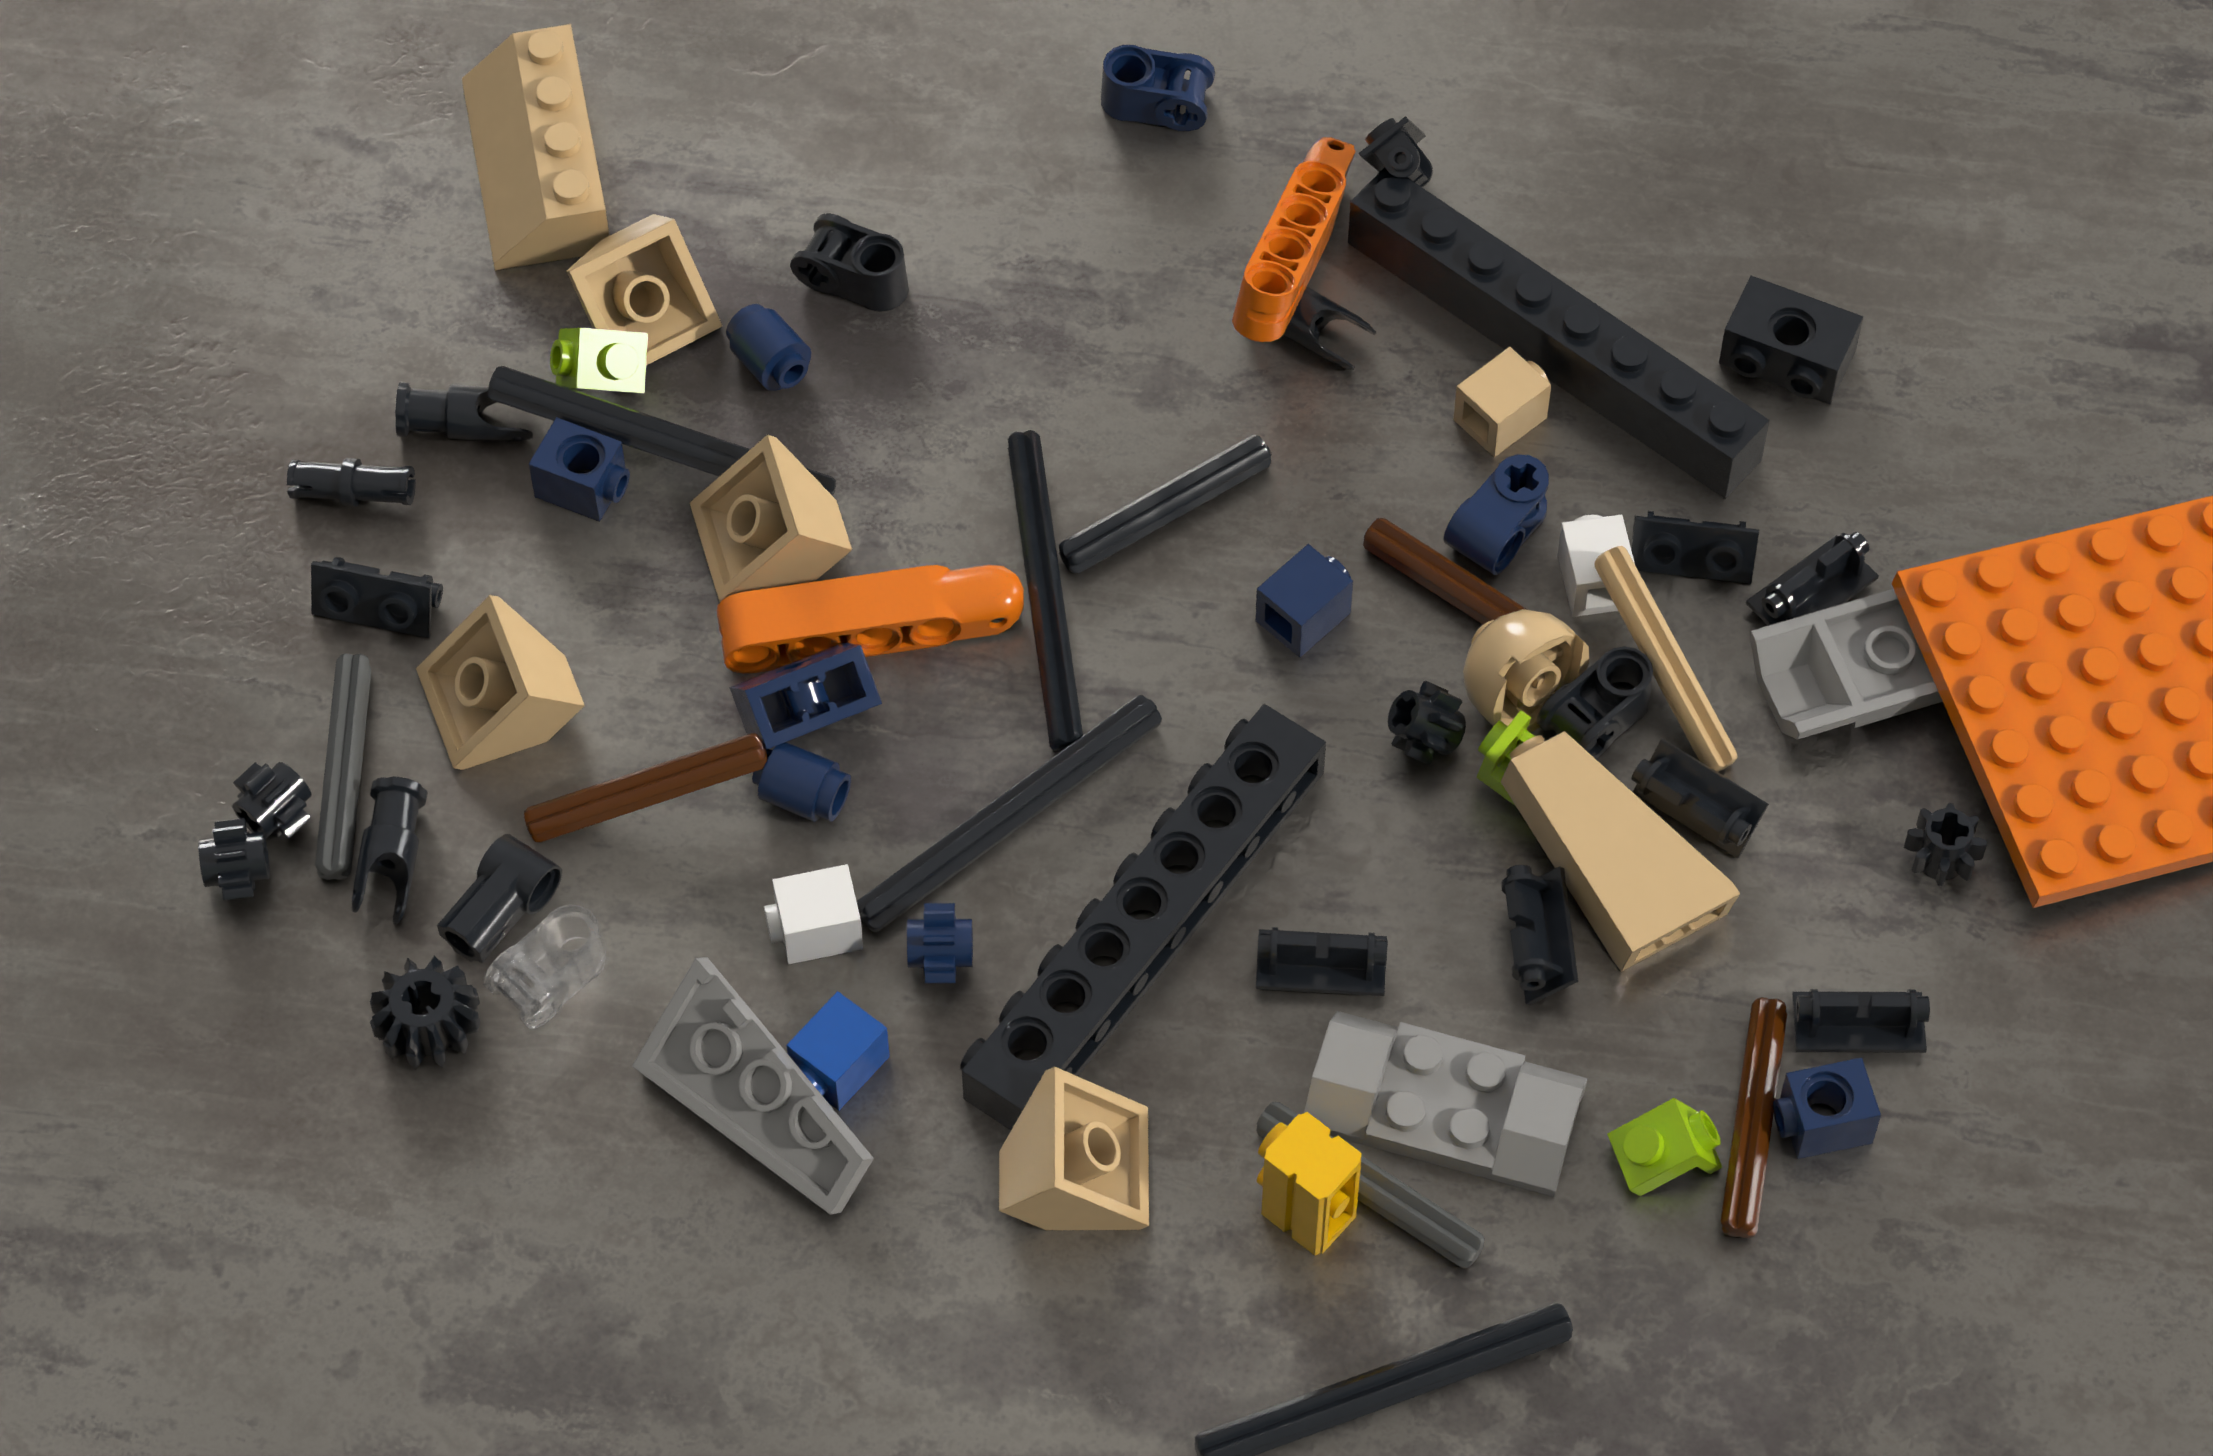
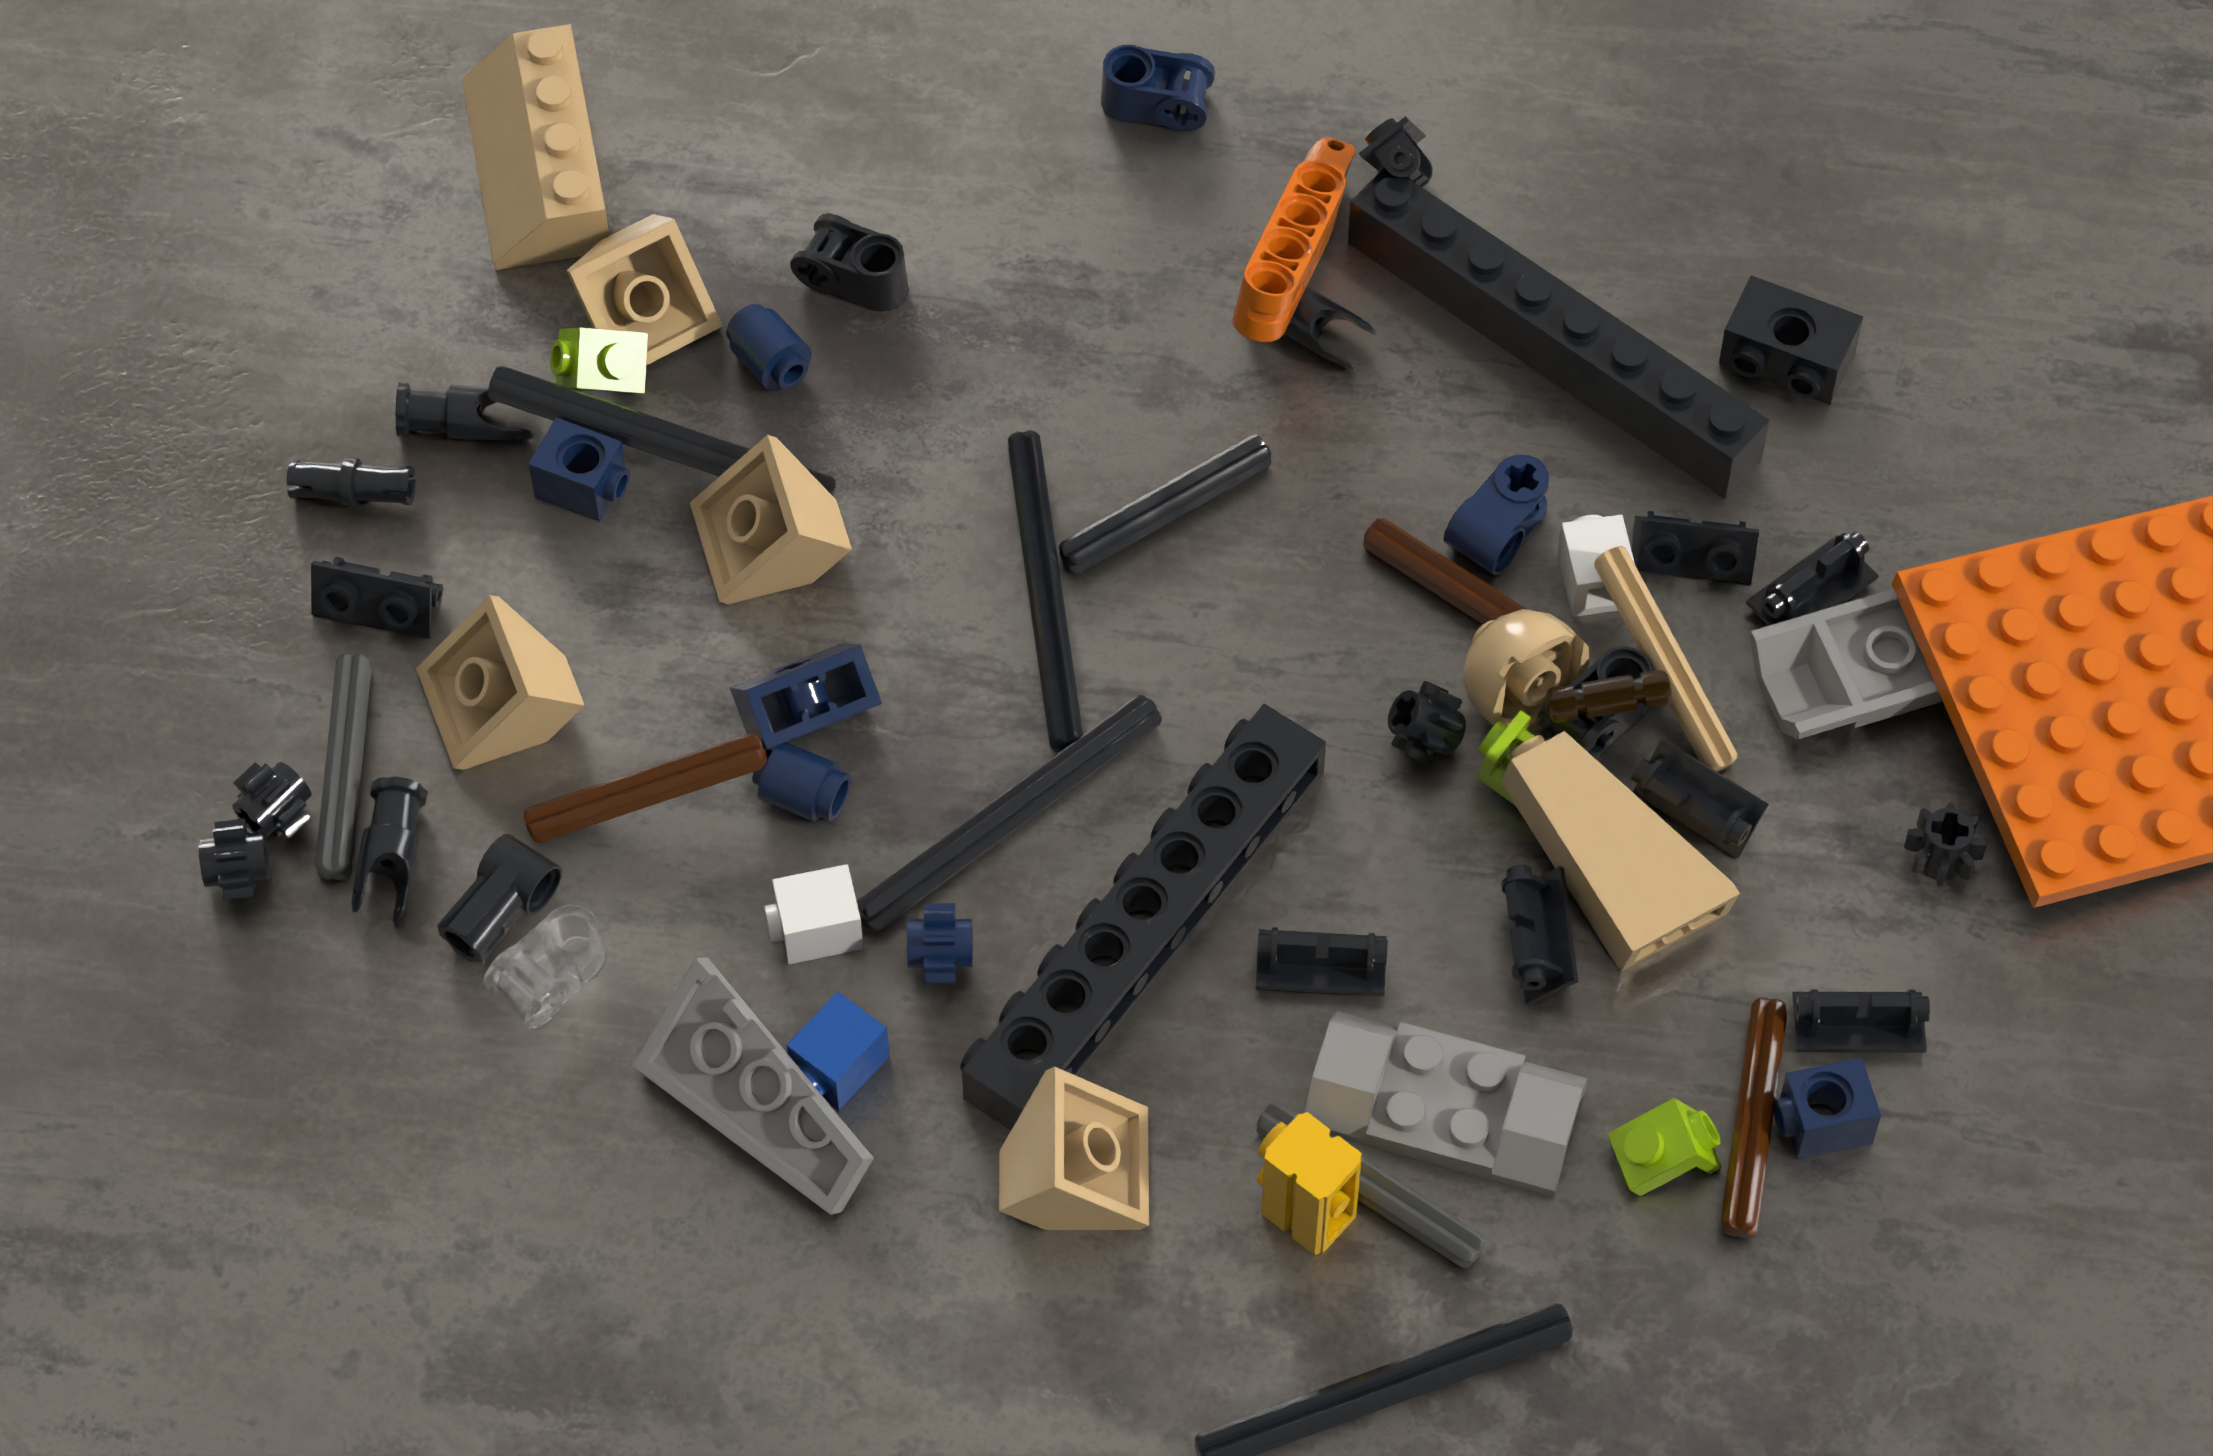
(401, 1007): black gear -> none
(875, 610): orange piece -> none
(1304, 599): dark blue brick -> none
(1502, 401): tan brick -> none
(1608, 696): none -> dark brown axle

